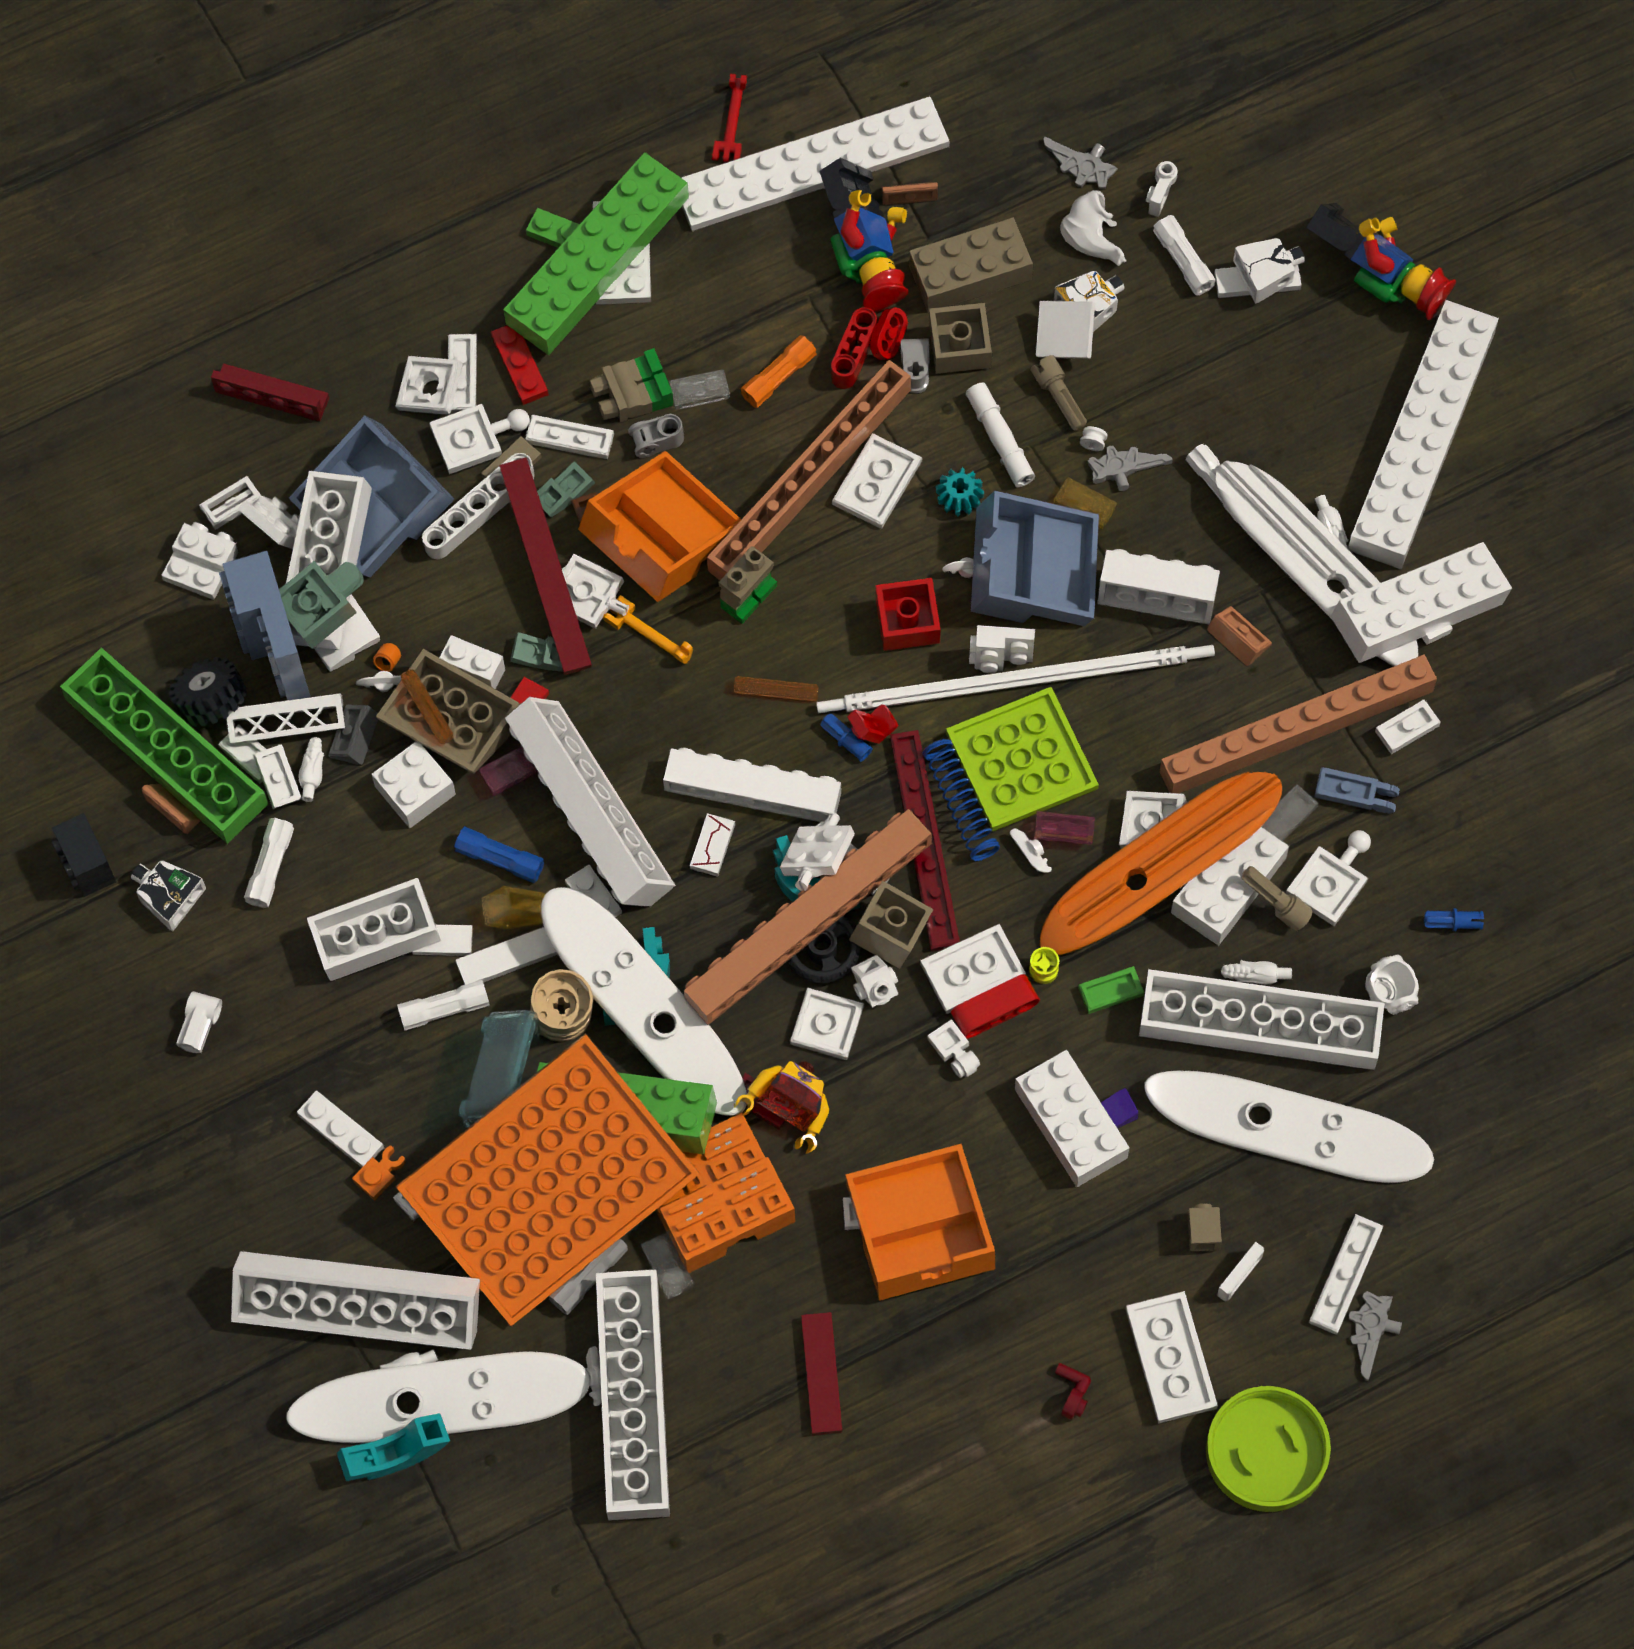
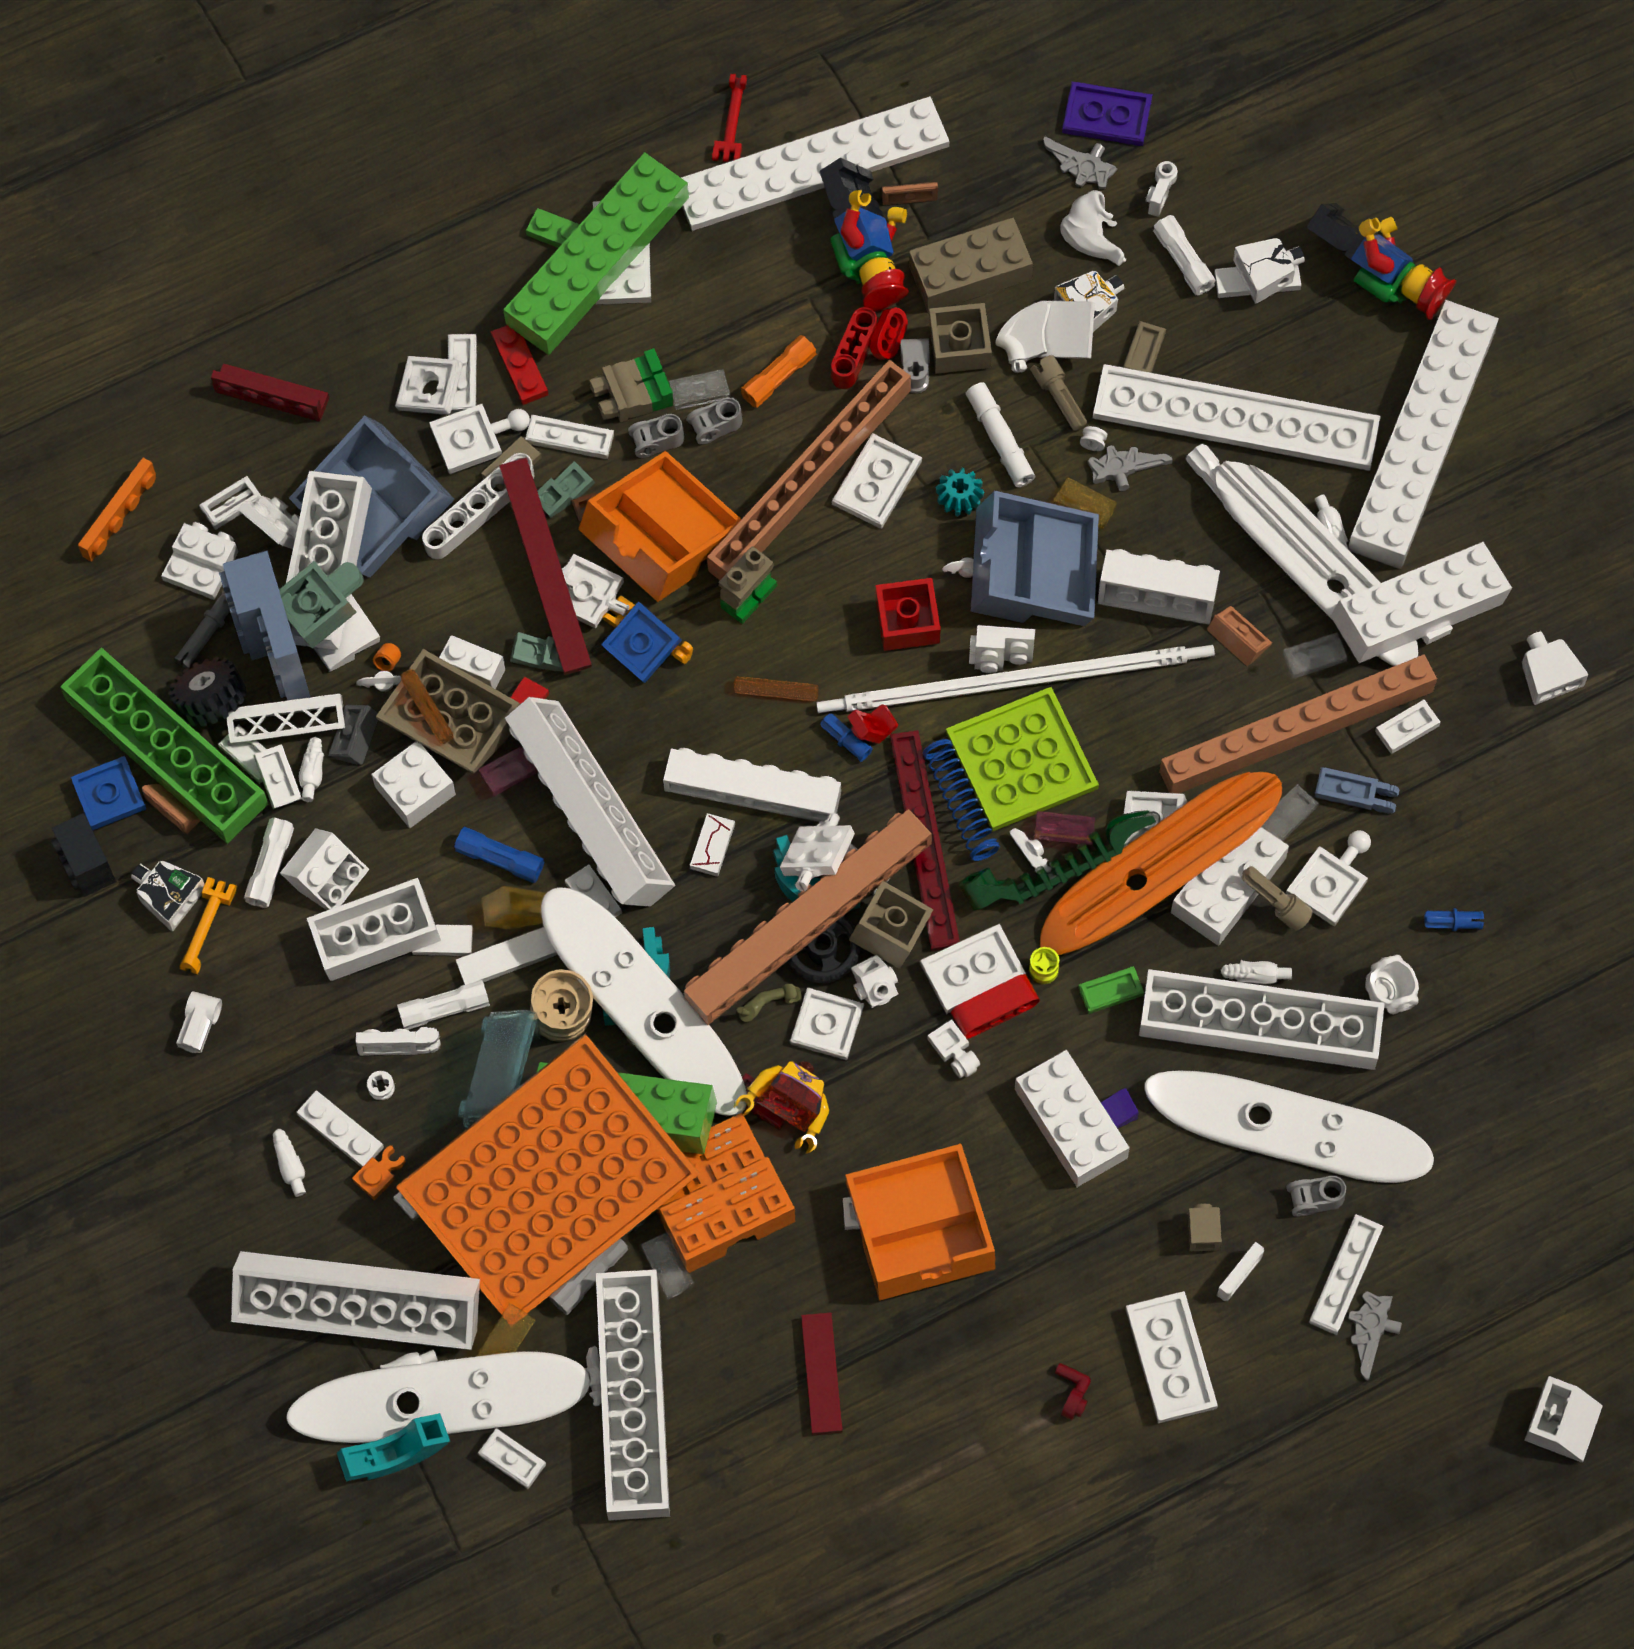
(108, 793): none -> blue plate
(112, 516): none -> orange plate
(213, 619): none -> dark grey pin
(215, 897): none -> light orange hinge
(289, 1163): none -> white piece
(324, 870): none -> white slope
(387, 1079): none -> white bush
(398, 1042): none -> white hinge
(507, 1332): none -> clear yellow plate
(512, 1458): none -> white plate
(641, 642): none -> blue plate
(713, 420): none -> light grey piece
(752, 1008): none -> olive piece
(983, 888): none -> dark green piece
(1024, 335): none -> white arm
(1107, 113): none -> dark purple tile
(1145, 347): none -> dark tan tile
(1236, 417): none -> white plate
(1268, 1448): lime brick -> none
(1314, 1195): none -> light grey piece
(1315, 655): none -> clear plate
(1551, 669): none -> white torso
(1564, 1419): none -> white slope

